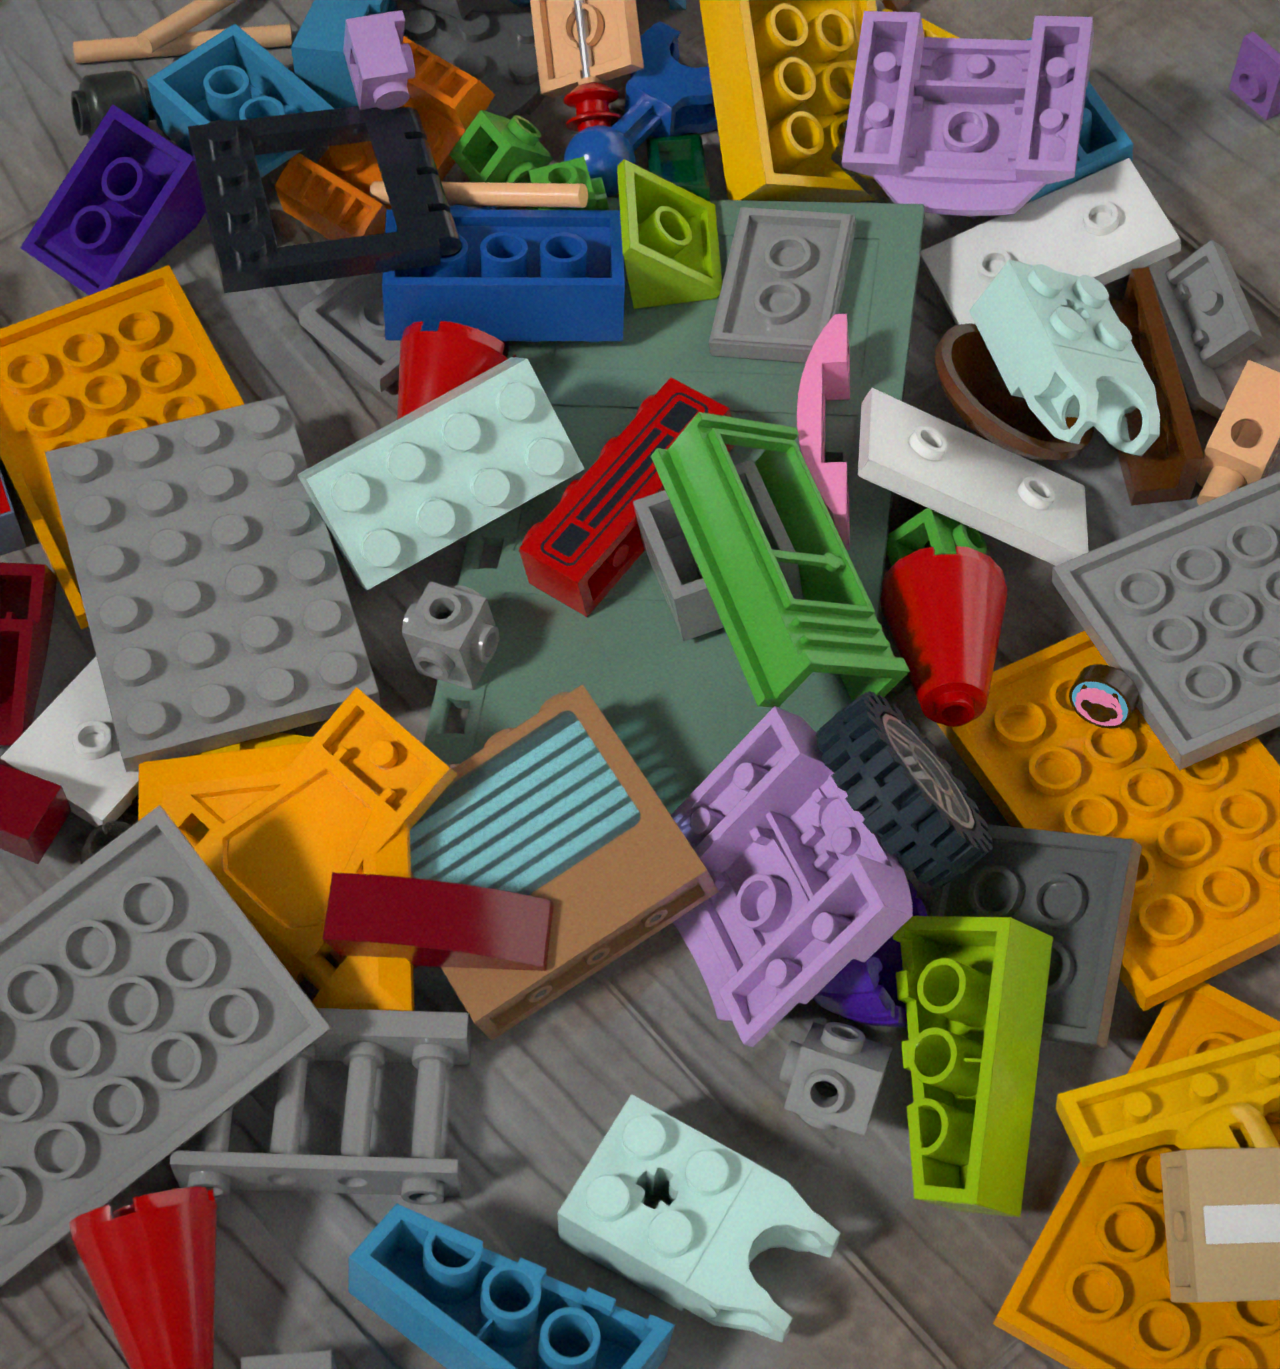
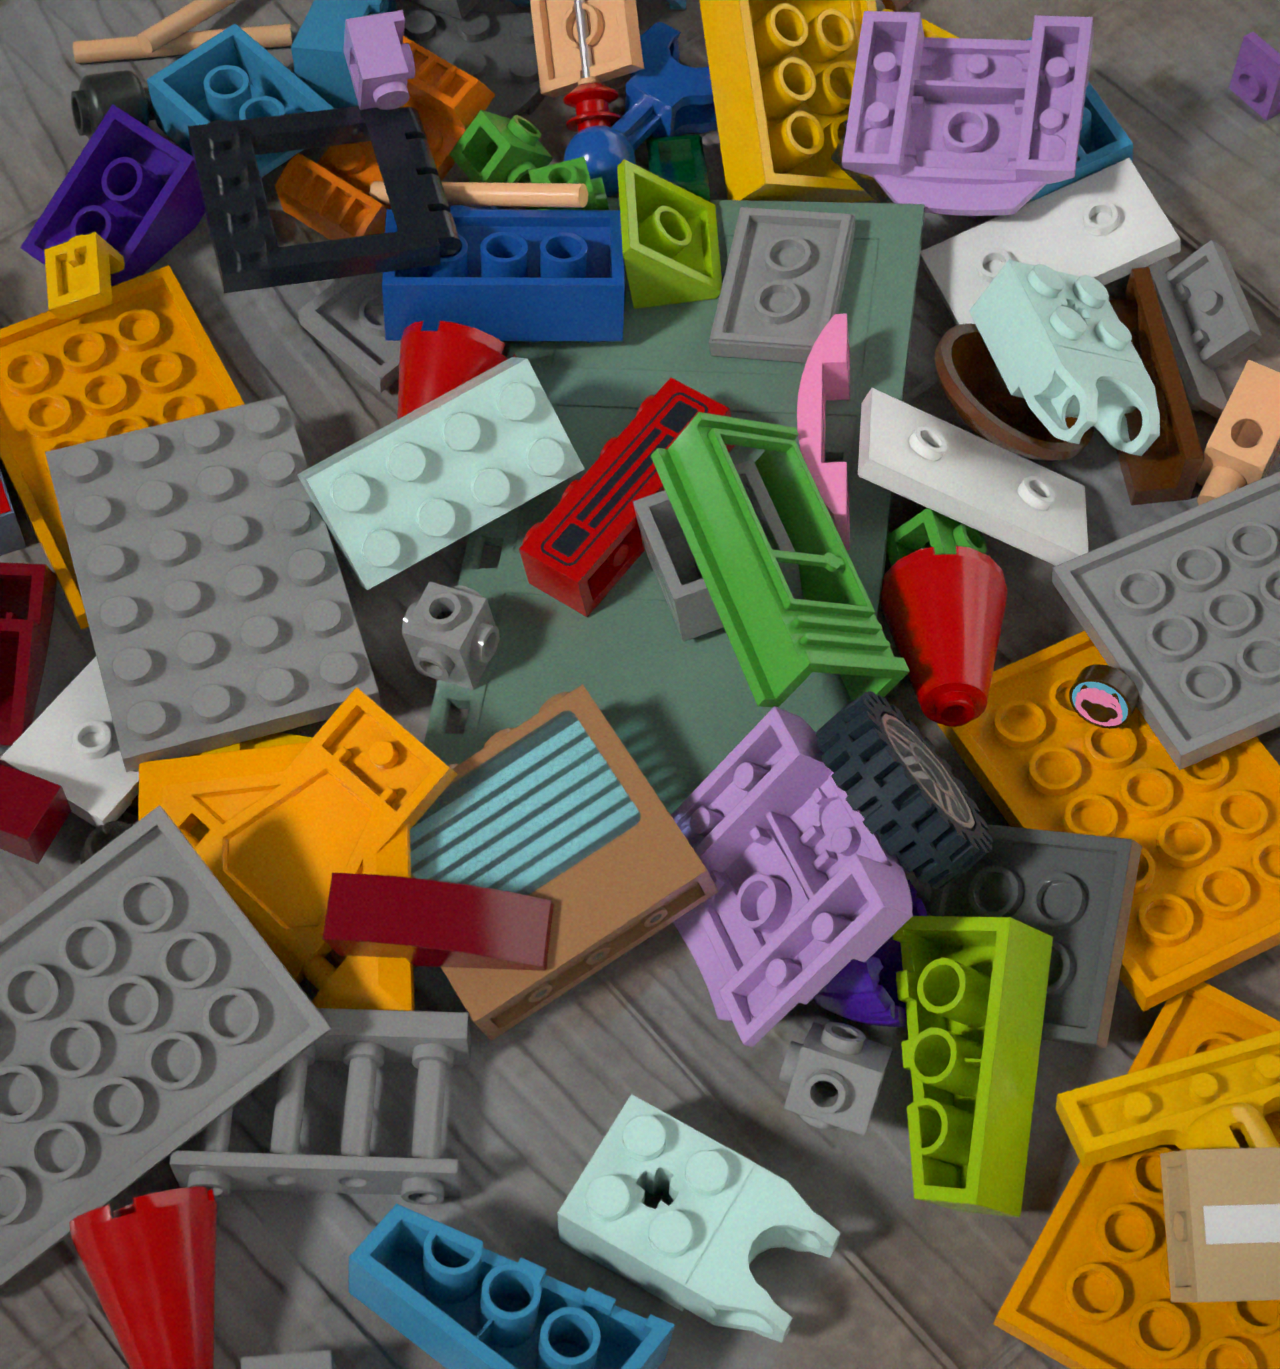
(80, 275): none -> yellow bracket

